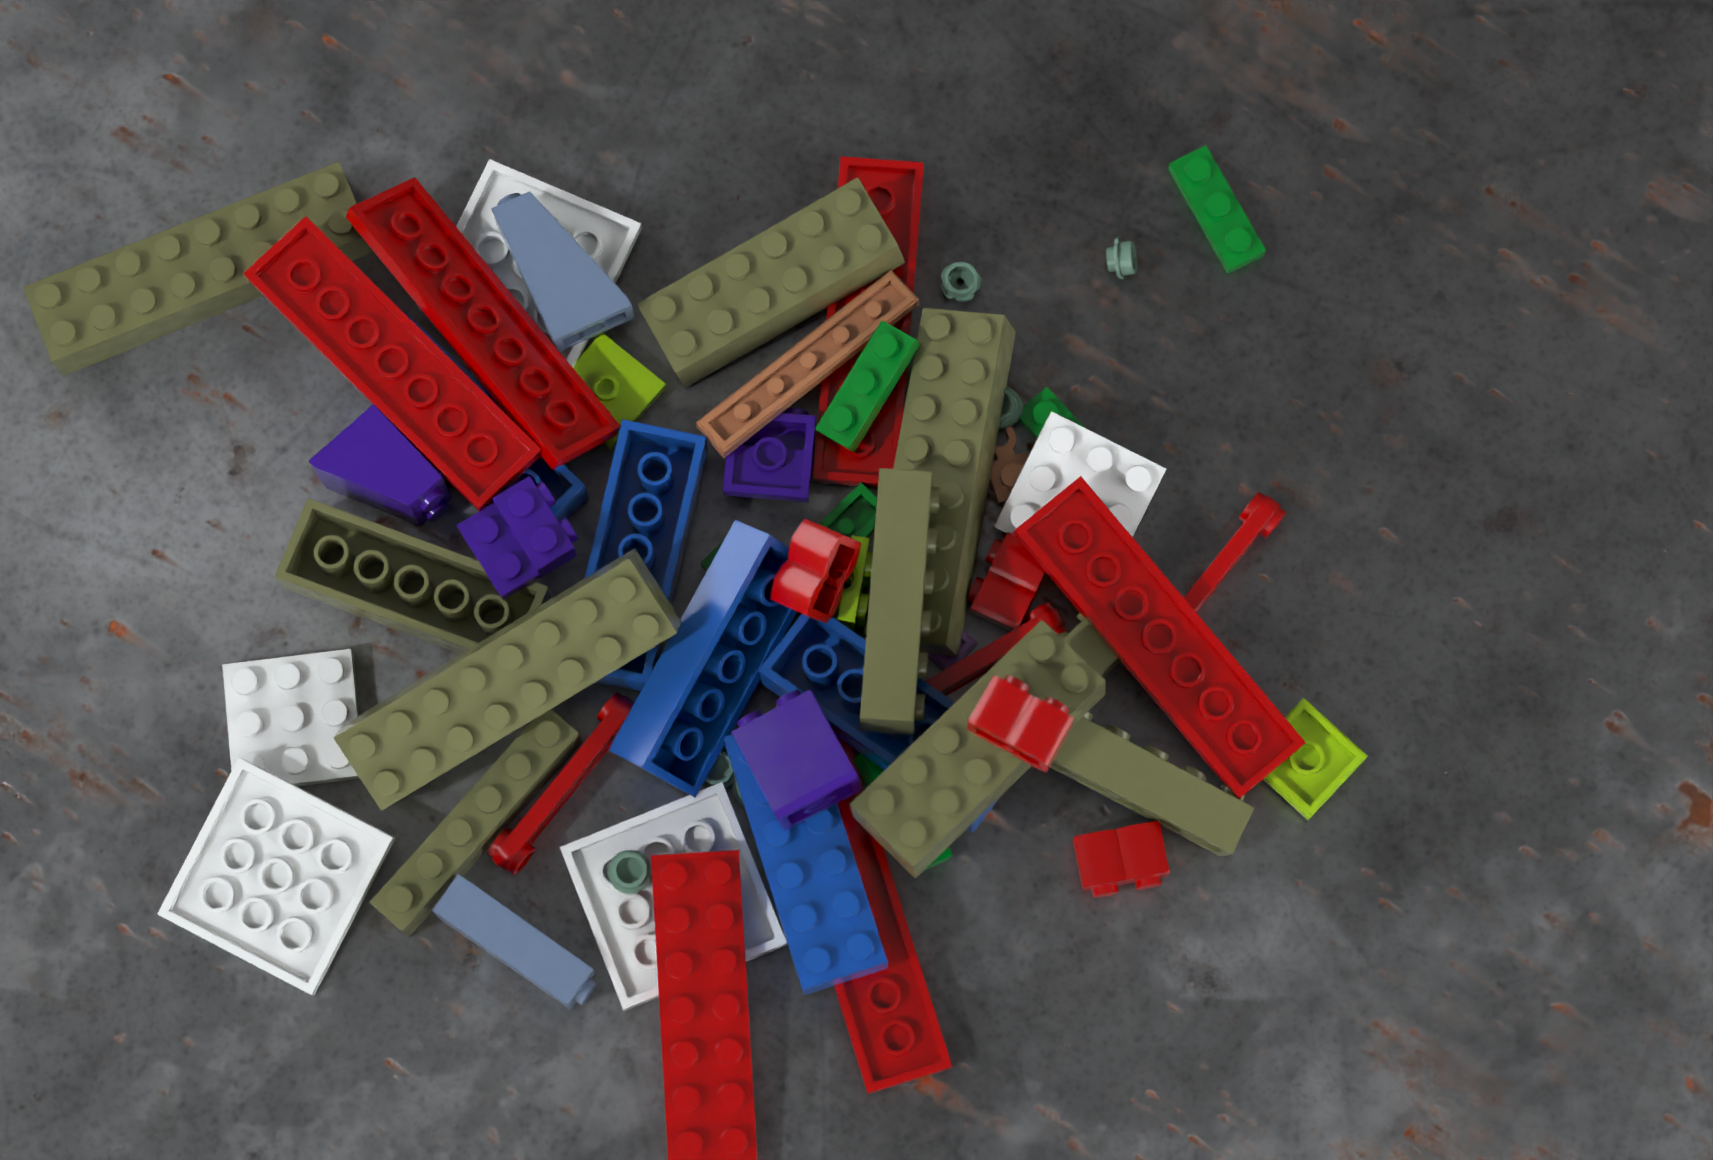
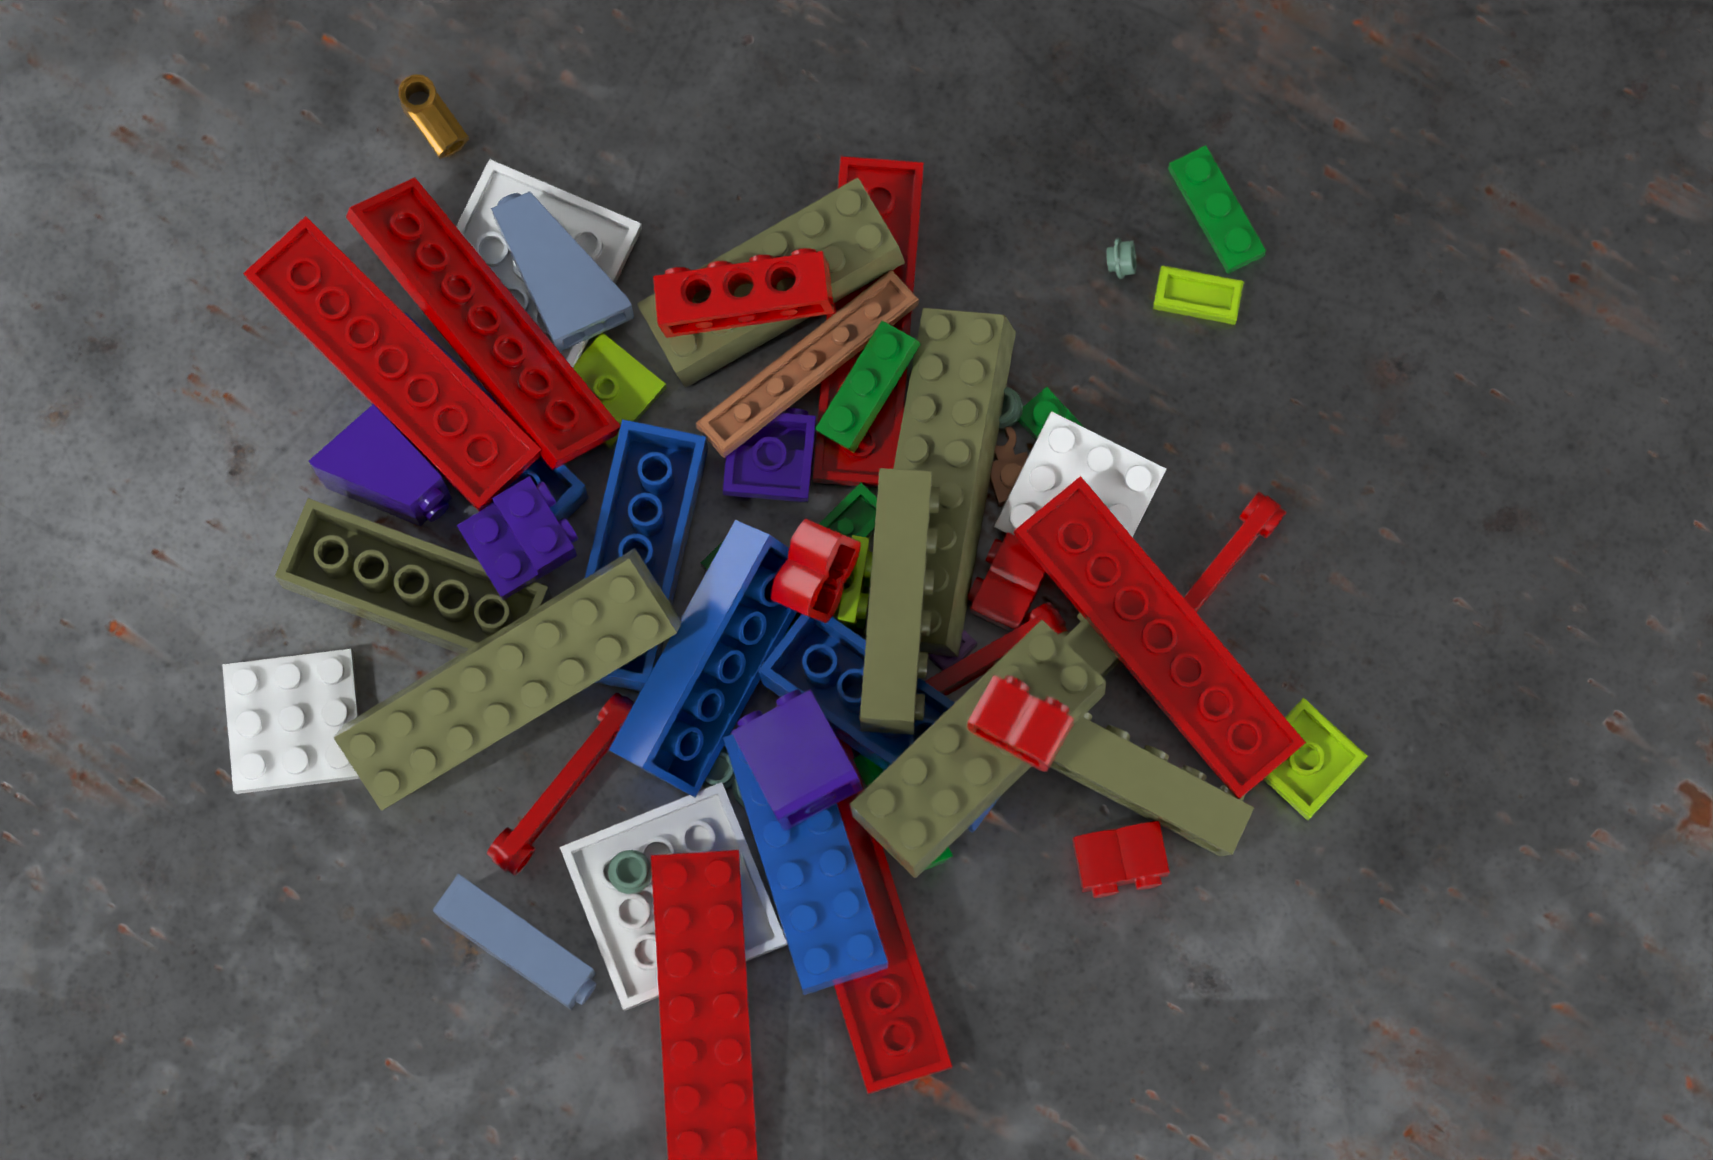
(182, 271): olive brick -> none
(276, 876): white plate -> none
(432, 117): none -> pearl gold piece
(477, 821): olive brick -> none
(764, 304): none -> red brick
(962, 271): sand green plate -> none
(1198, 295): none -> lime tile

